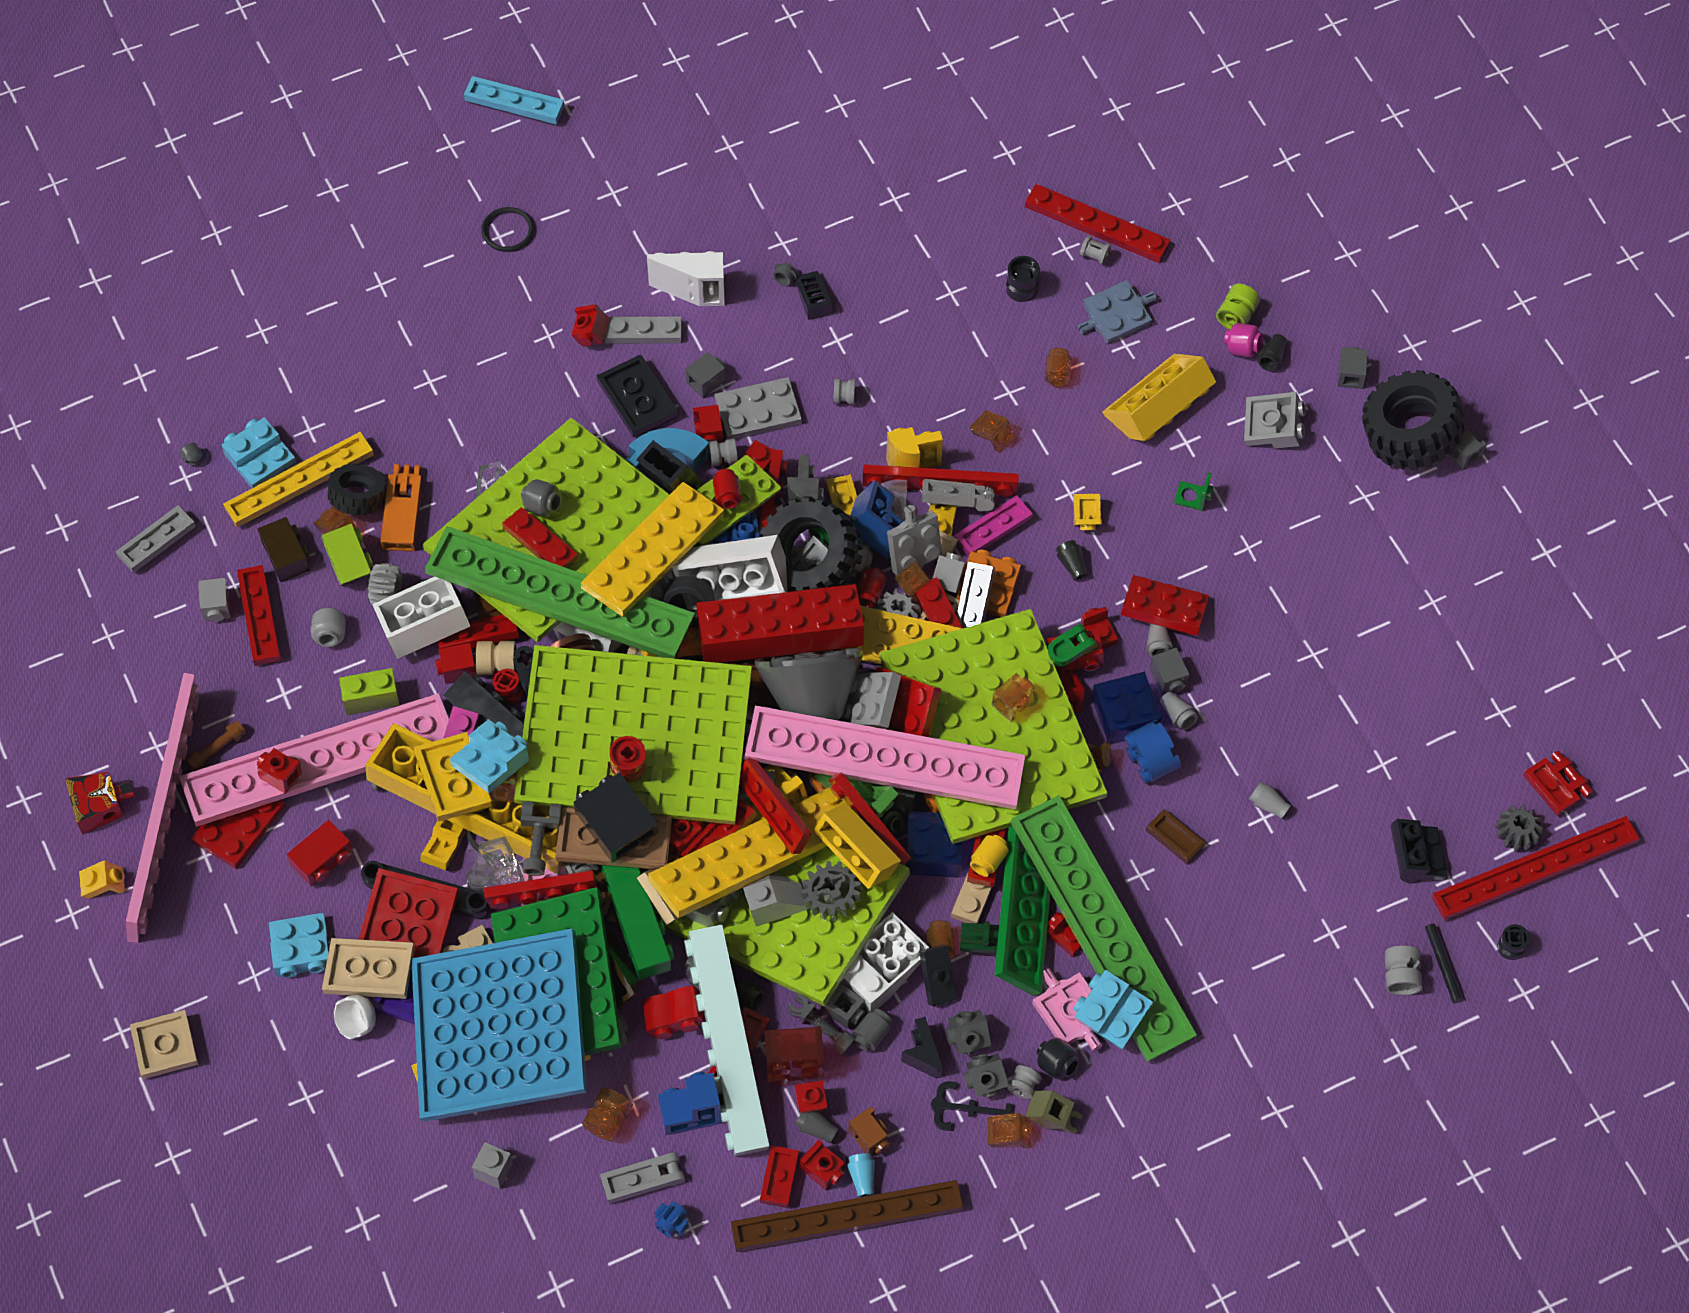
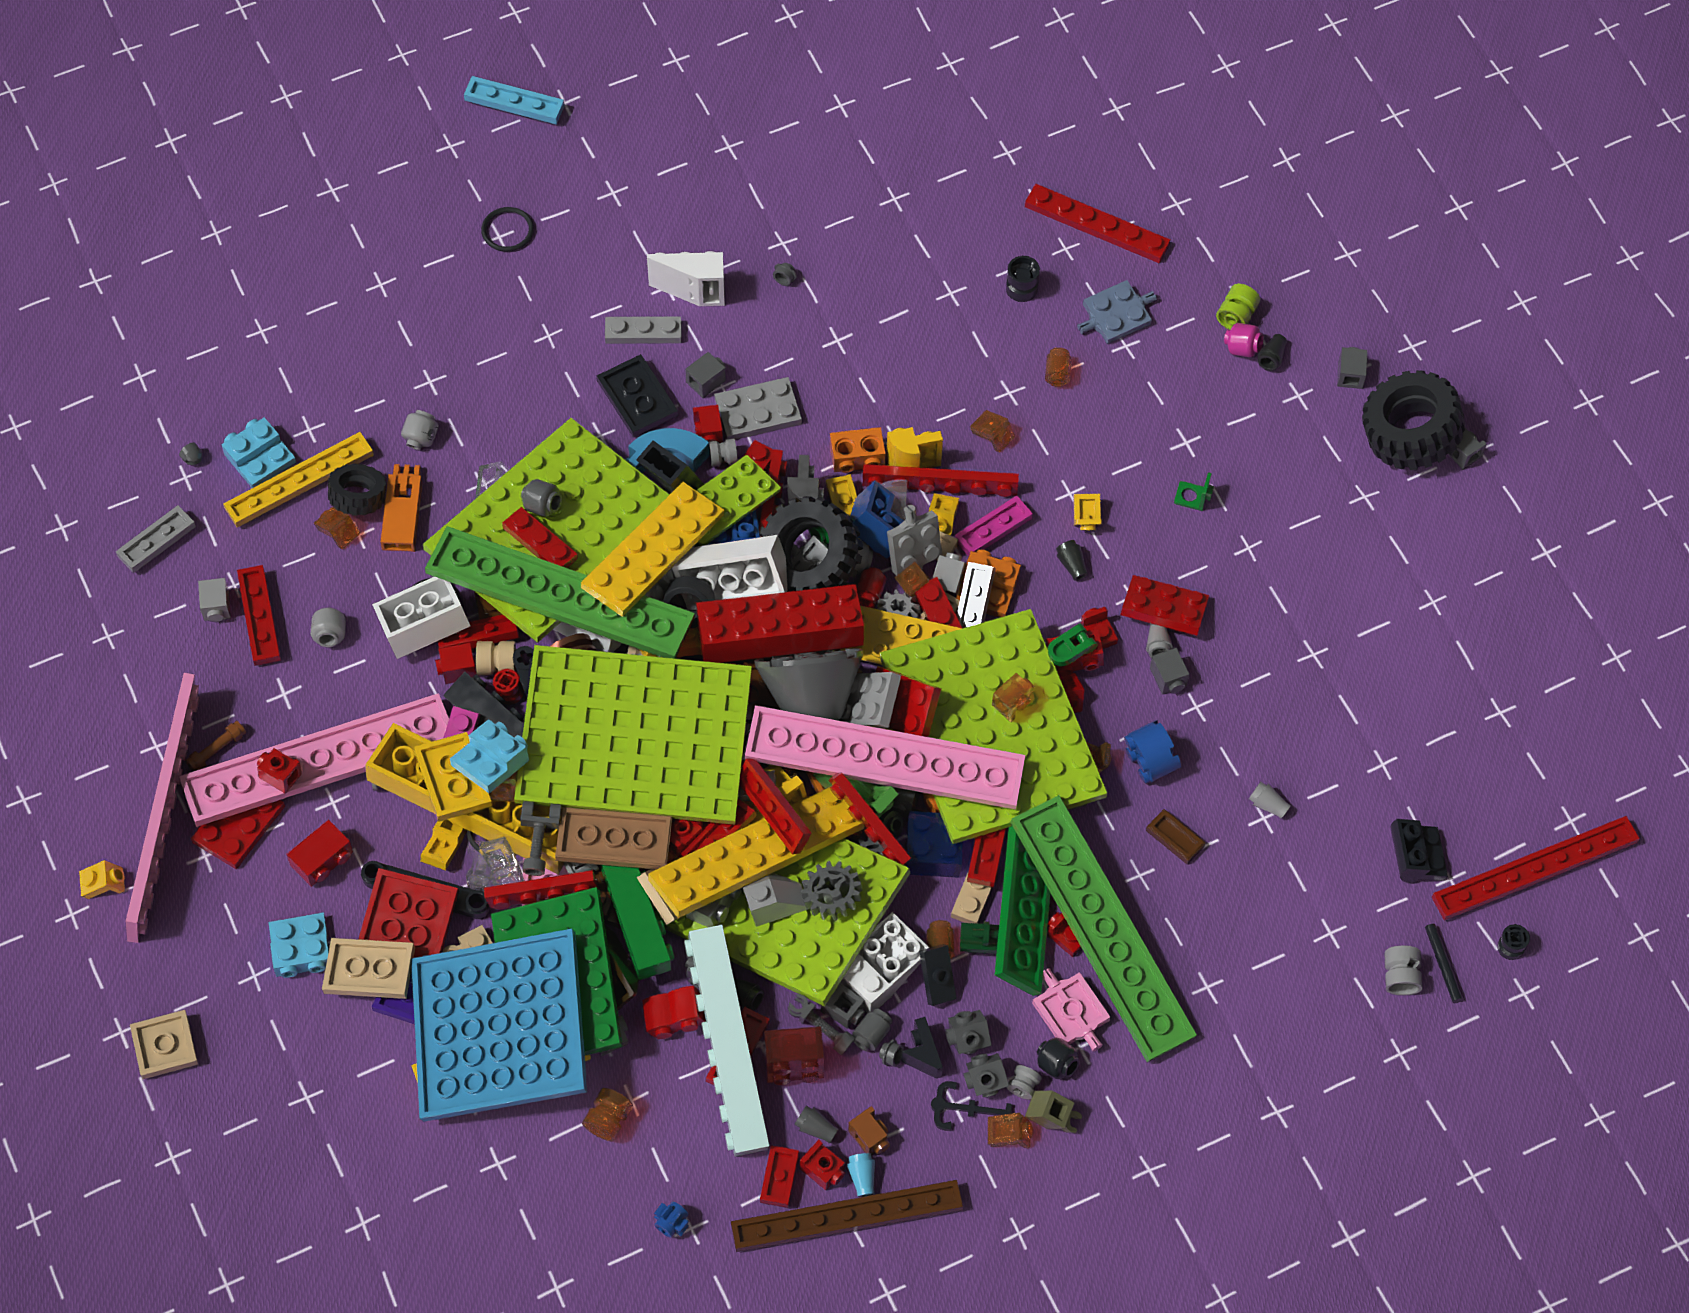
(96, 799): red torso -> none
(283, 548): dark brown brick -> none
(346, 553): lime brick -> none
(354, 1016): white hair -> none
(369, 691): lime brick -> none
(384, 582): light grey gear -> none
(419, 429): none -> light grey head
(492, 1165): light grey brick -> none
(590, 325): red brick -> none
(615, 816): black brick -> none
(628, 758): red wheel -> none
(641, 1177): light grey plate -> none
(690, 1107): blue brick -> none
(727, 489): red brick -> none
(810, 1096): red bracket -> none
(816, 309): black slope -> none
(844, 391): light grey wheel -> none
(856, 443): none -> orange brick
(857, 845): yellow brick -> none
(891, 1053): none -> dark grey plate
(958, 494): light grey hinge -> none
(989, 855): yellow brick -> none
(1095, 250): light grey bush -> none
(1112, 1009): medium azure plate -> none
(1124, 705): clear blue brick -> none
(1160, 396): yellow slope -> none
(1180, 713): light grey cone -> none
(1274, 420): light grey plate -> none
(1511, 826): dark grey gear -> none
(1553, 787): red plate -> none

